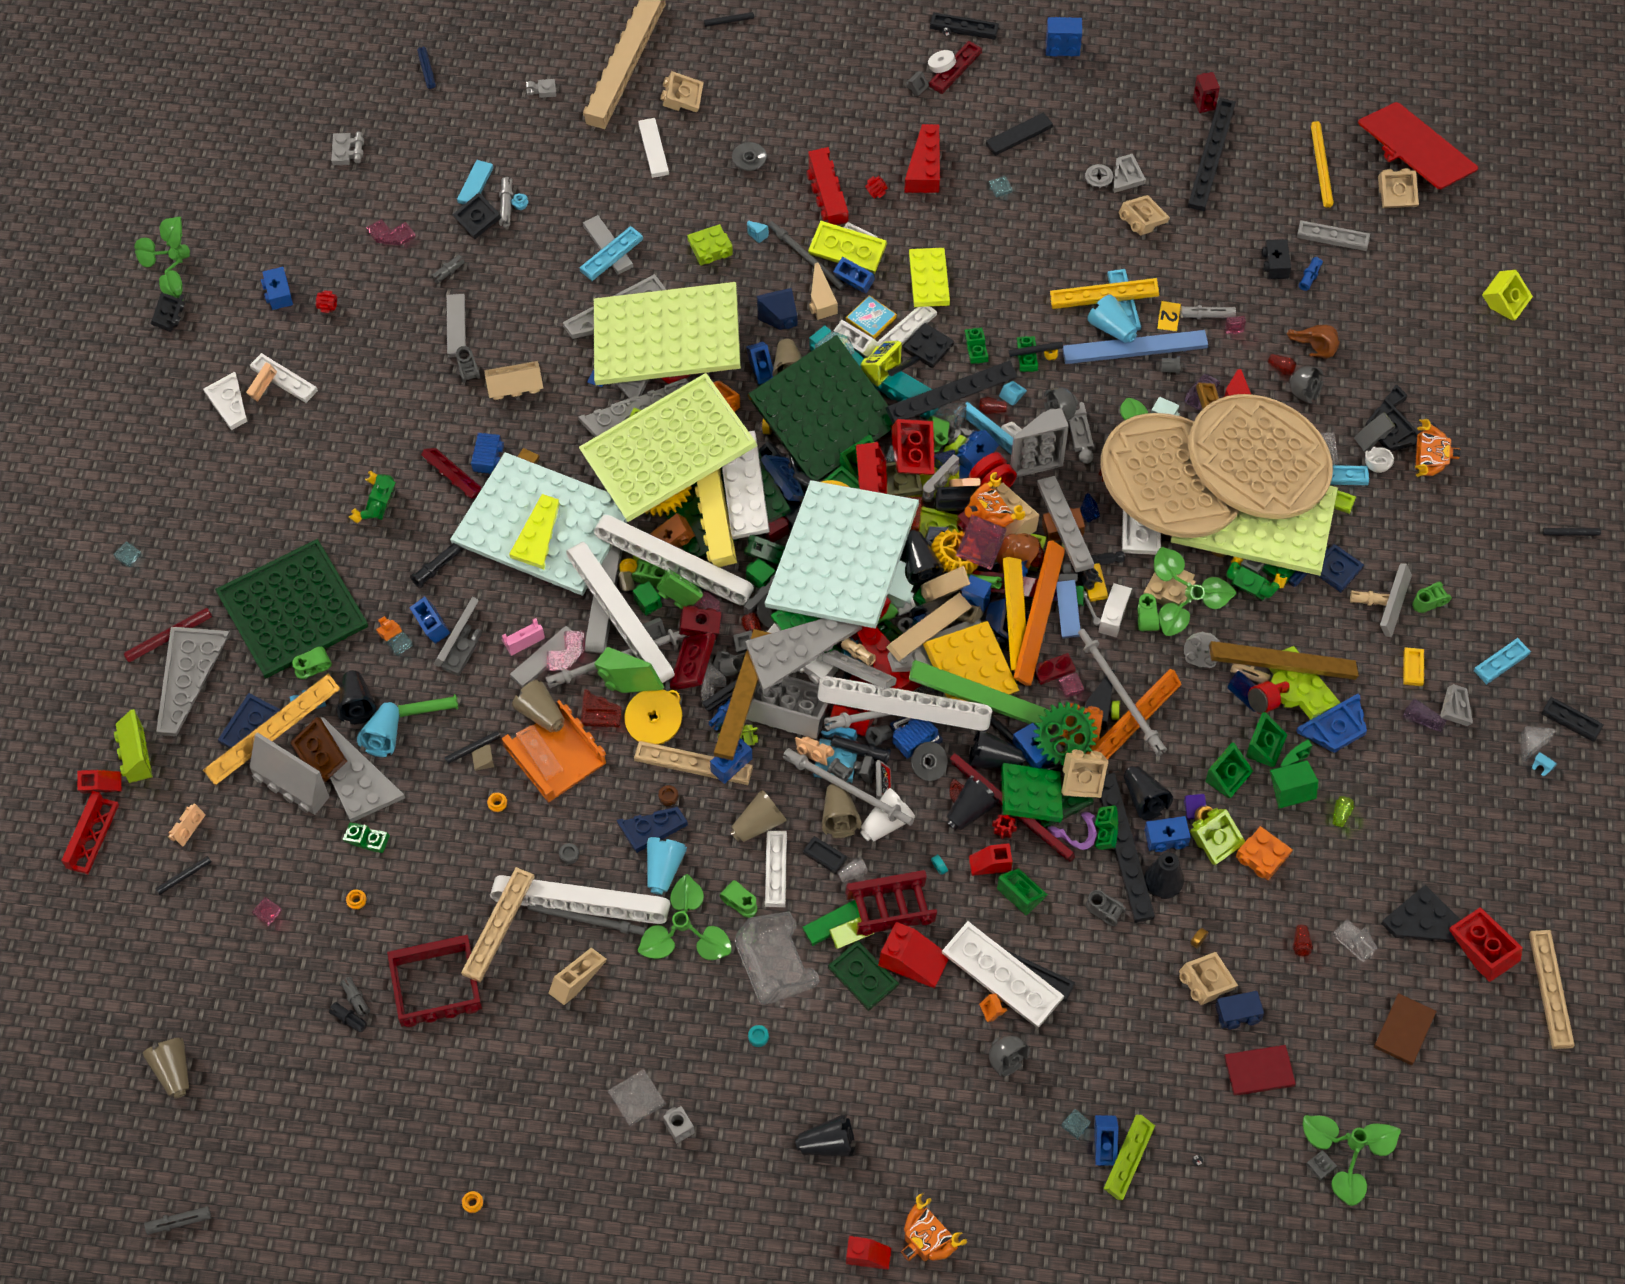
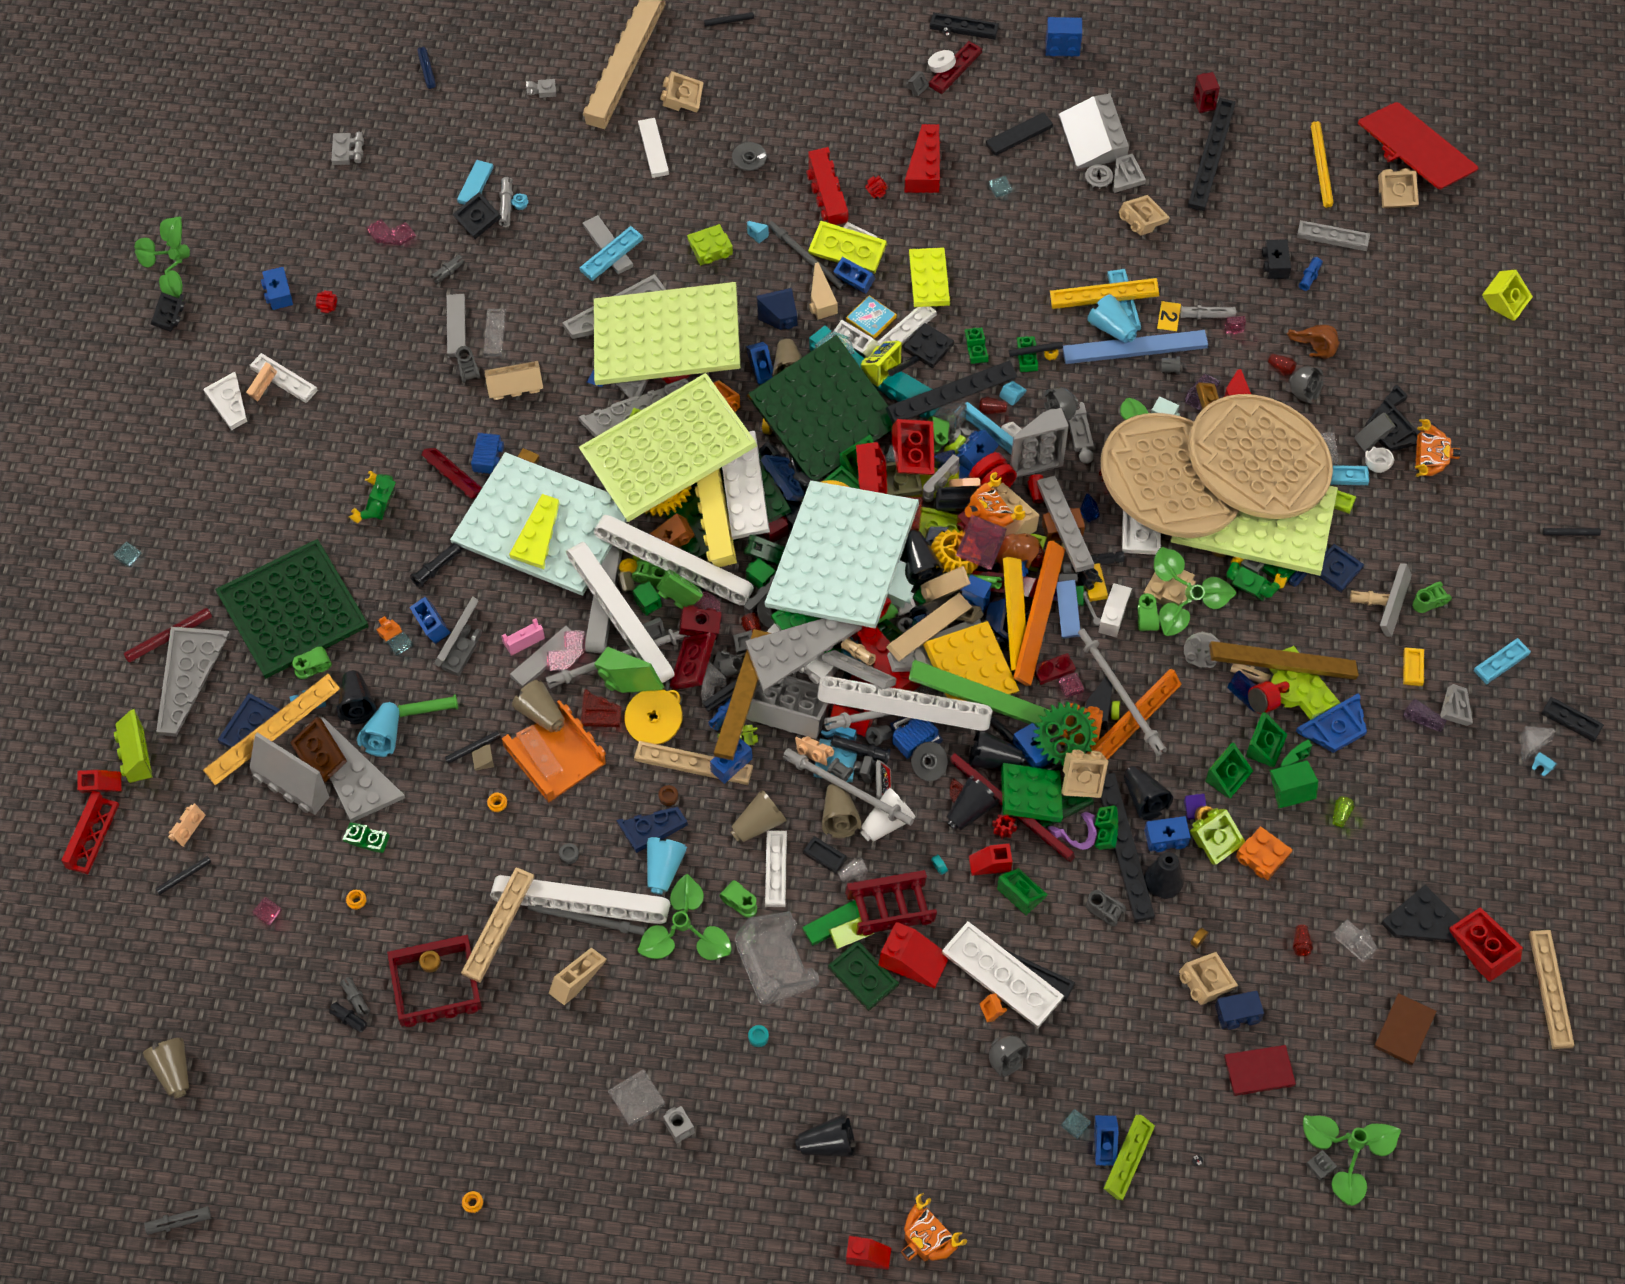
(430, 961): none -> pearl gold tile
(494, 332): none -> clear tile
(1034, 490): none -> red cone
(1094, 132): none -> slope

